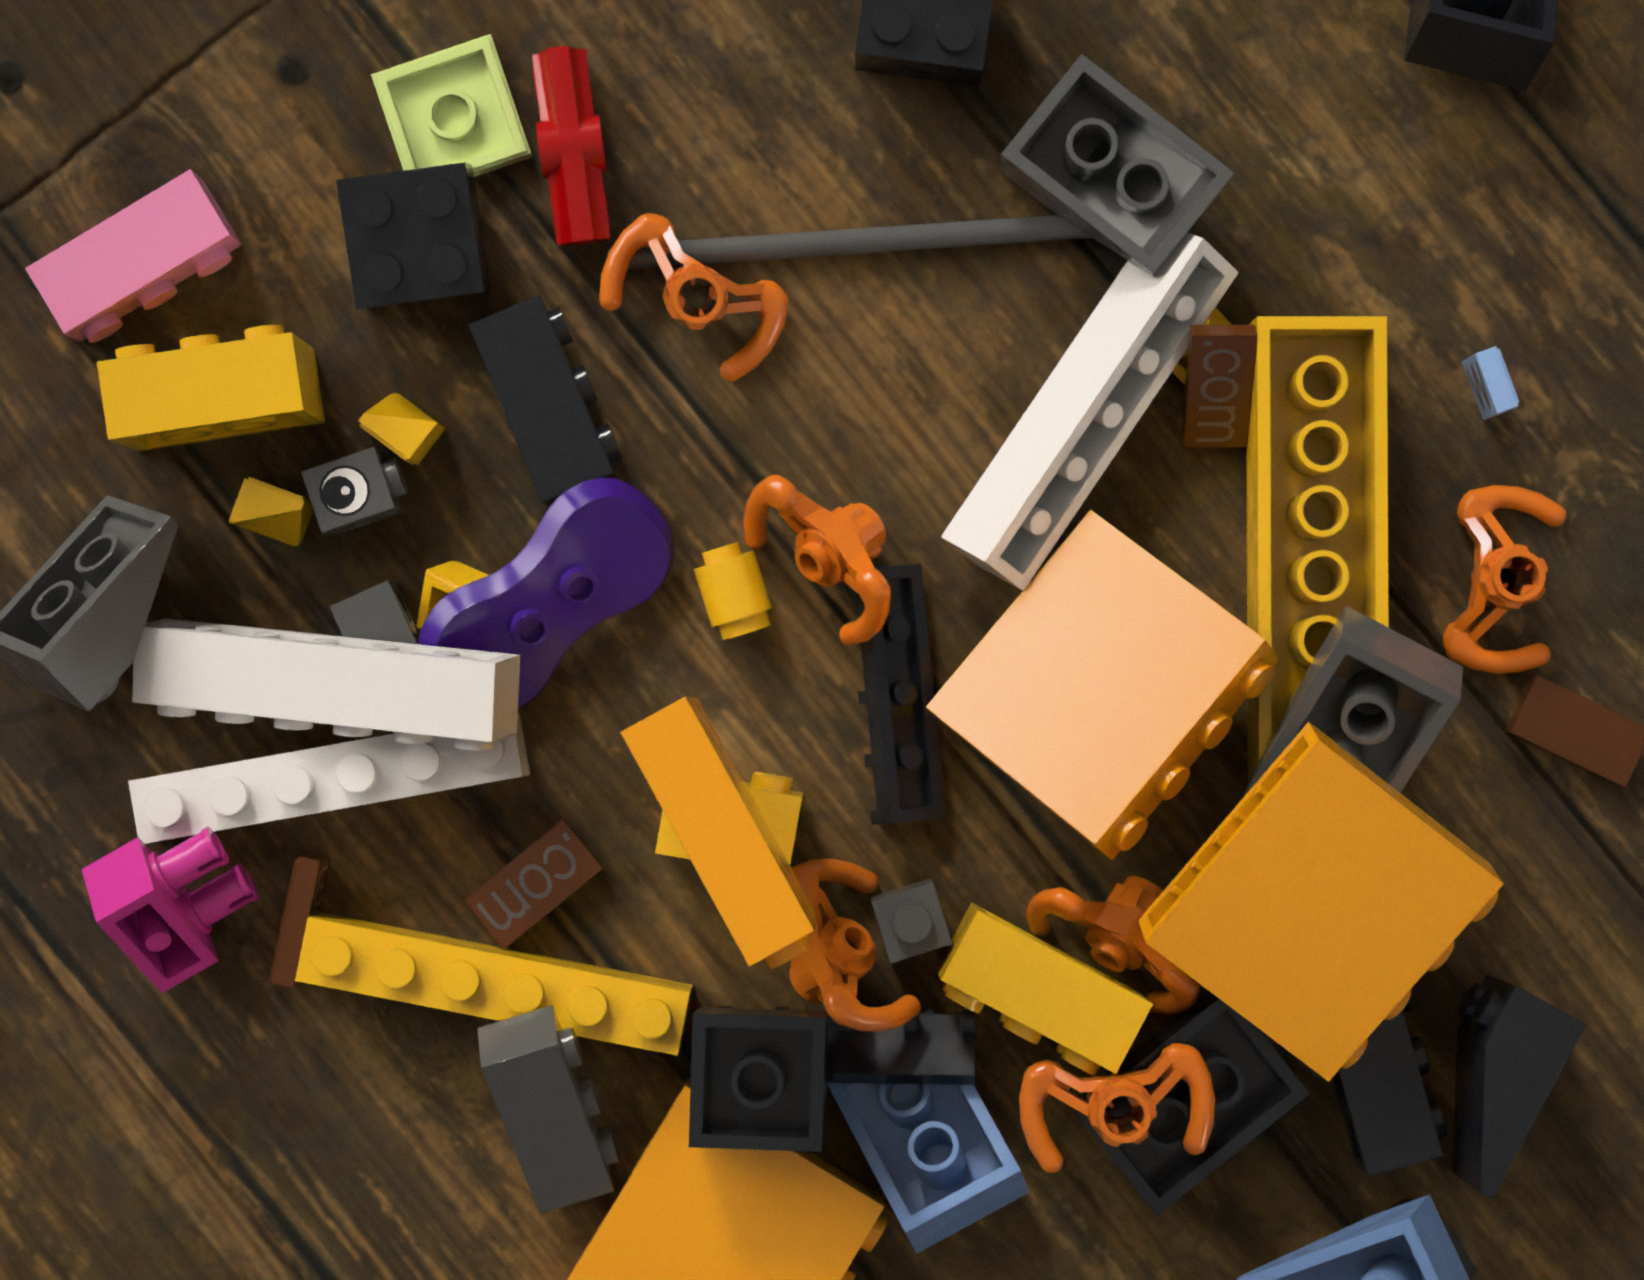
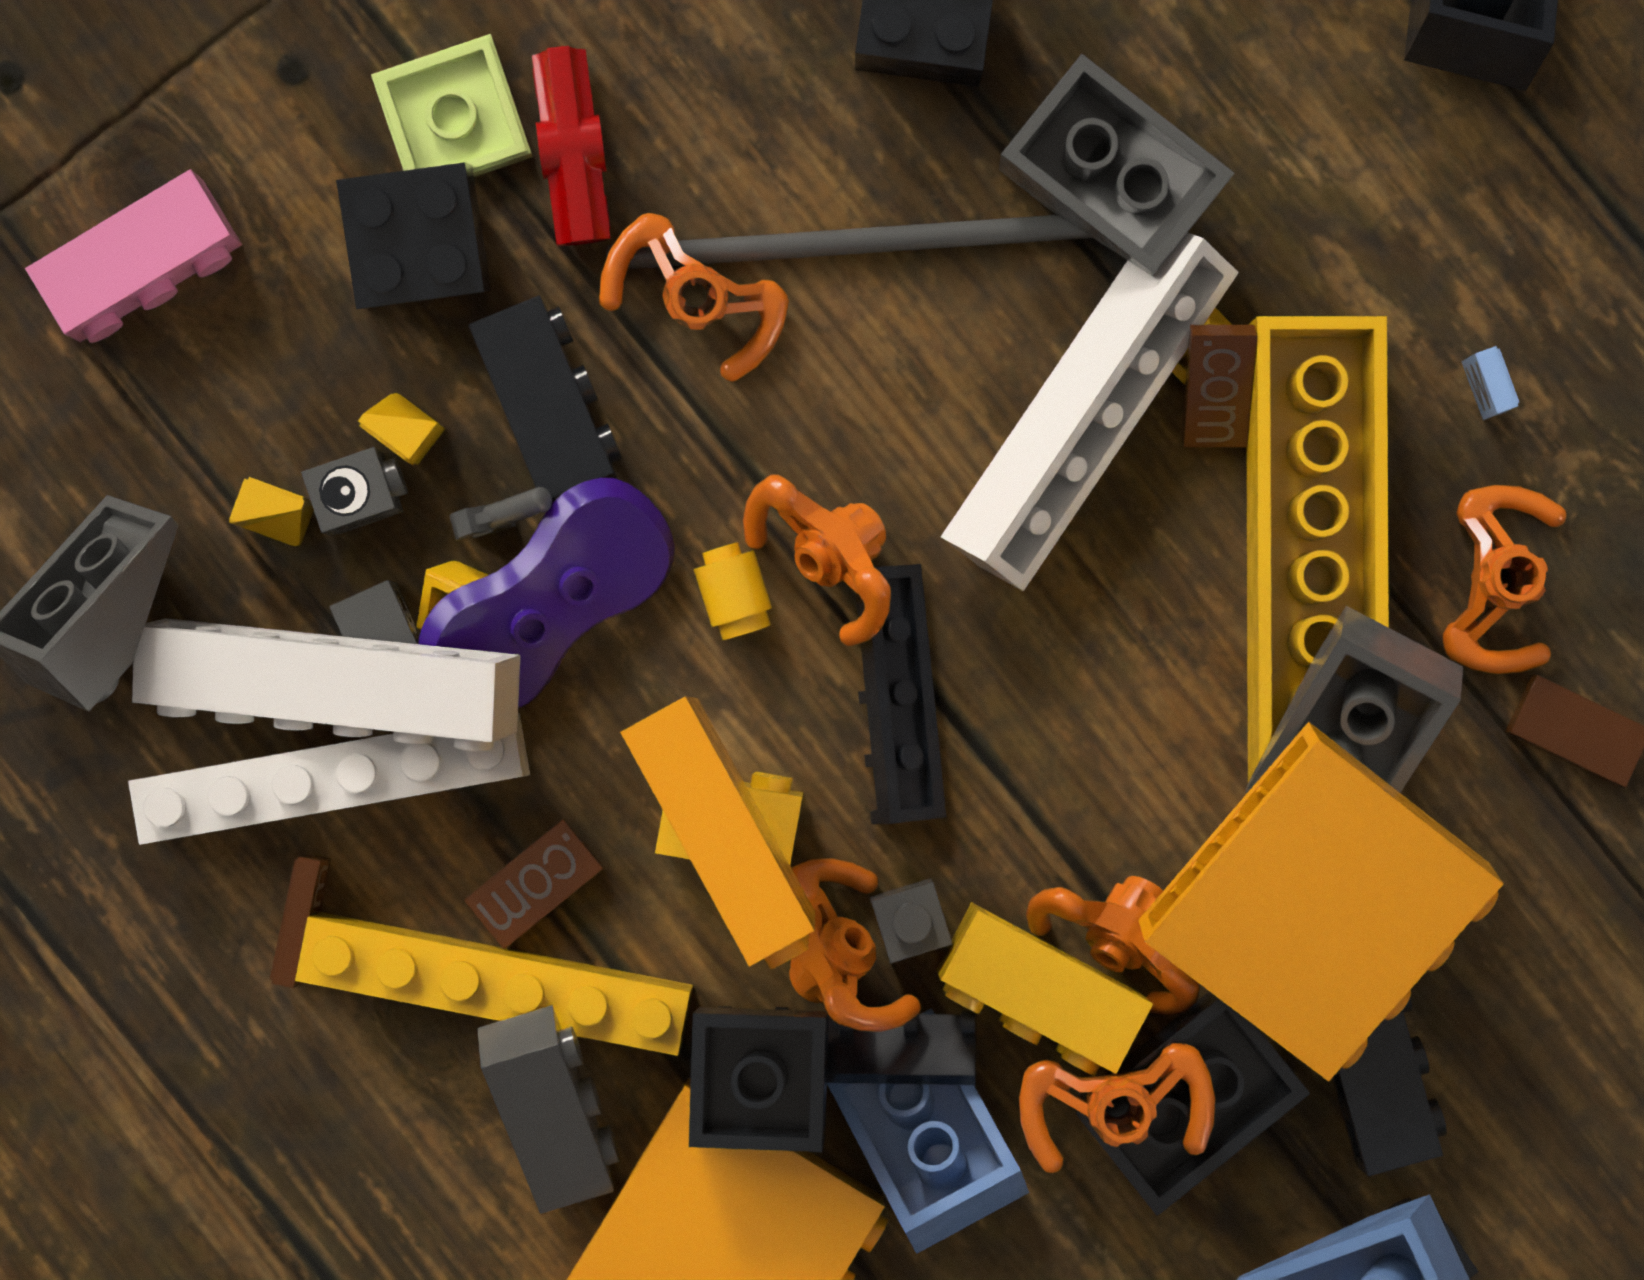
(150, 914): dark pink brick -> none
(210, 389): yellow brick -> none
(500, 515): none -> dark grey bar
(1104, 684): light orange brick -> none
(1505, 1069): black slope -> none

